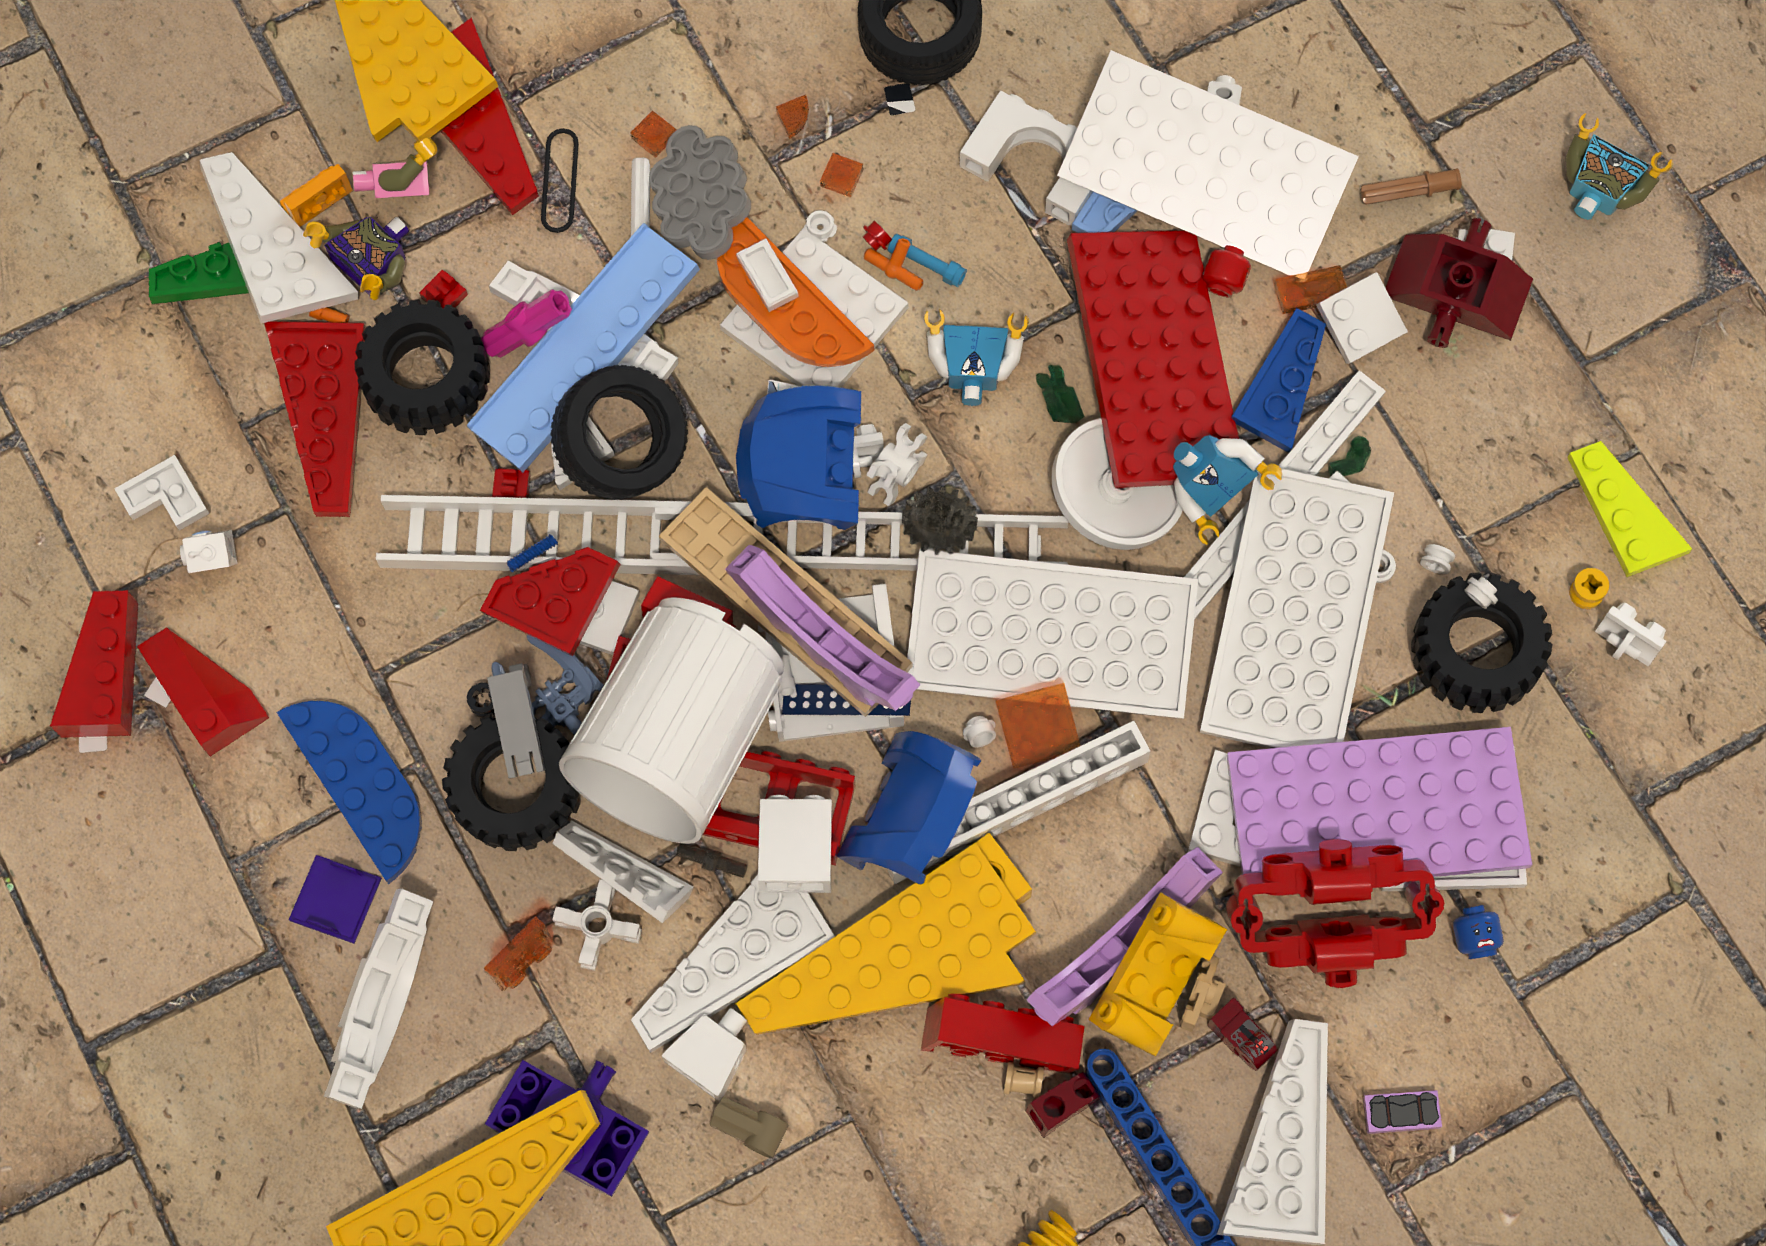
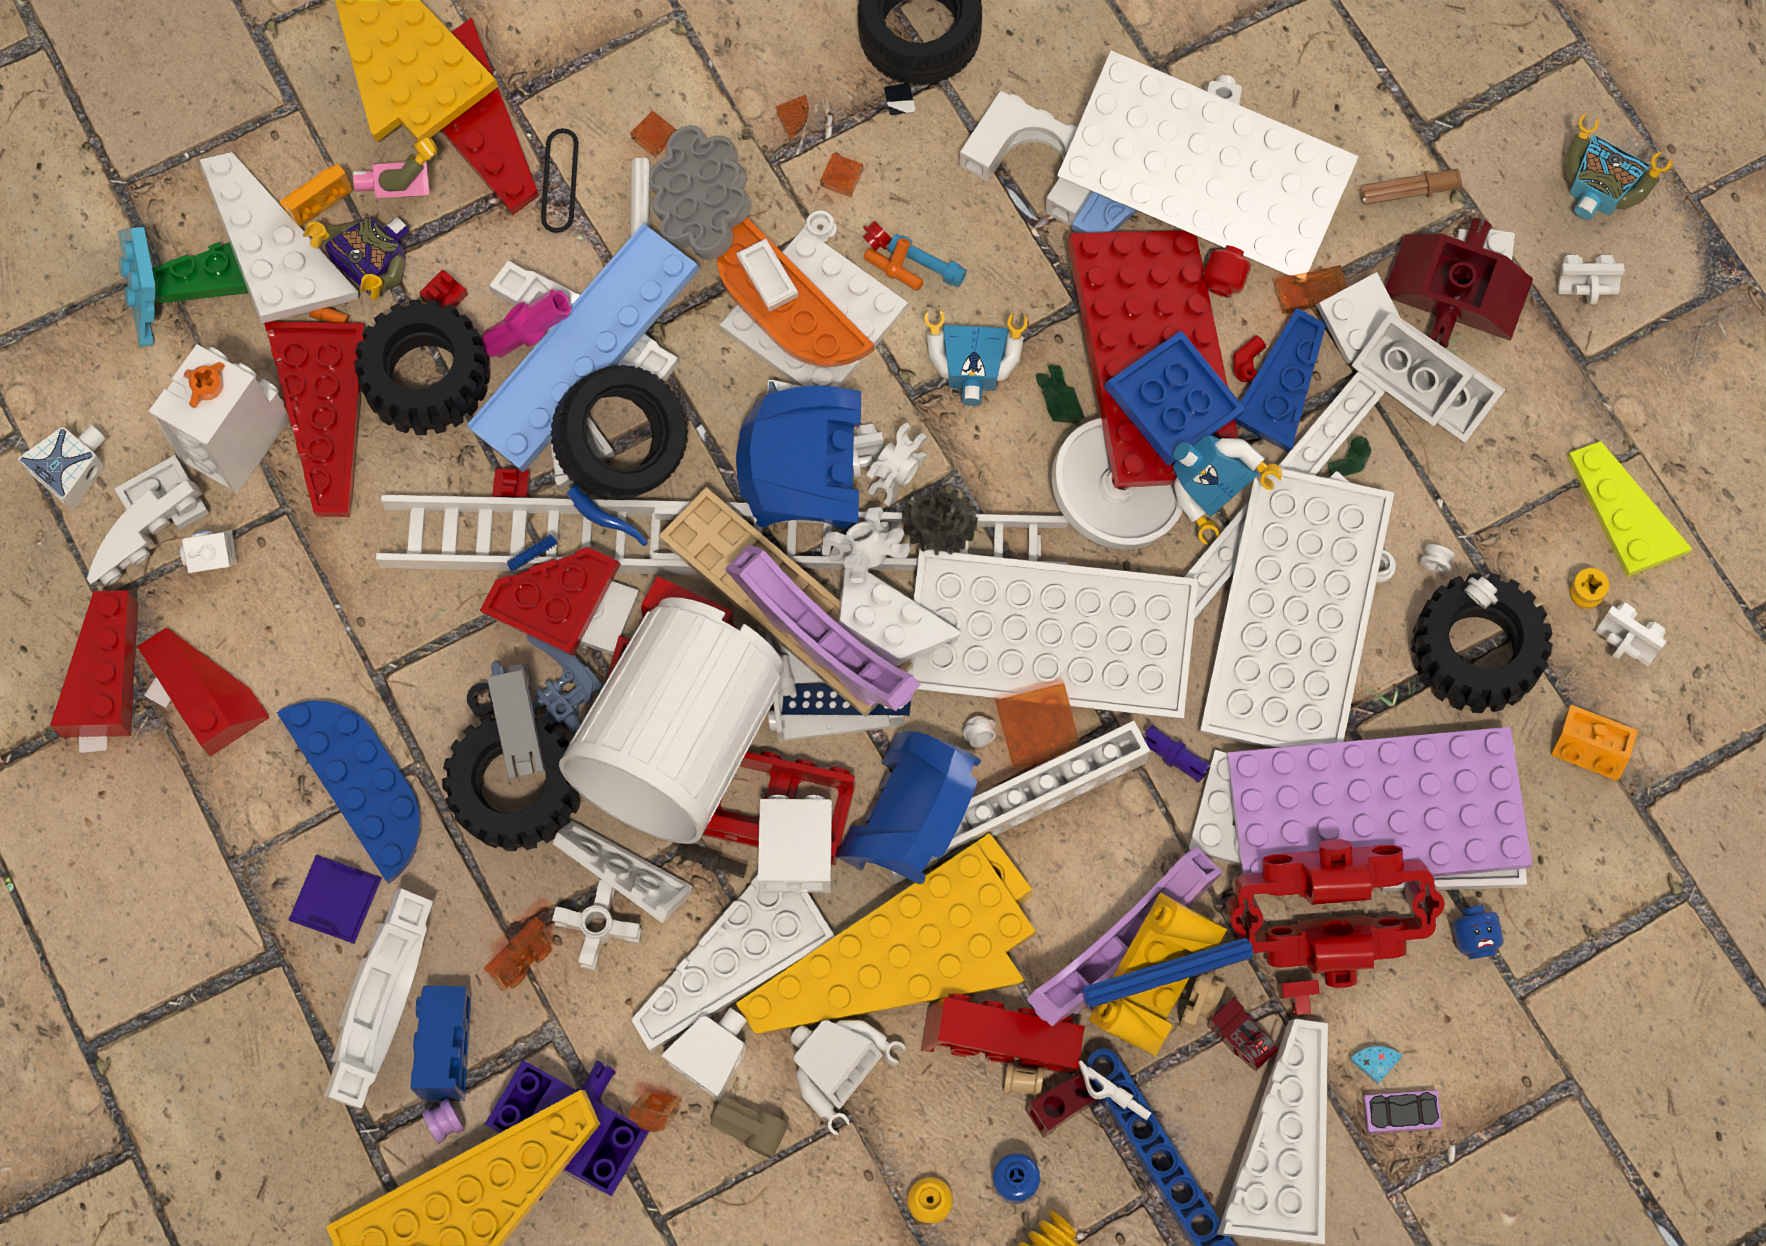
(66, 463): none -> white torso
(129, 538): none -> white slope
(137, 269): none -> medium azure wing
(219, 417): none -> white piece
(441, 1043): none -> blue wedge
(443, 1120): none -> lavender wheel
(596, 515): none -> blue animal
(654, 1110): none -> clear orange plate
(836, 1061): none -> white torso
(866, 545): none -> white pin
(890, 621): none -> white wing
(930, 1212): none -> yellow plate
(1008, 1189): none -> blue head
(1110, 1090): none -> white hand
(1167, 972): none -> blue axle
(1174, 396): none -> blue plate
(1176, 754): none -> dark purple pin
(1243, 359): none -> red arm
(1299, 994): none -> red tile
(1376, 1061): none -> medium azure tile
(1427, 378): none -> white slope
(1590, 279): none -> white hips
(1595, 743): none -> light orange bracket

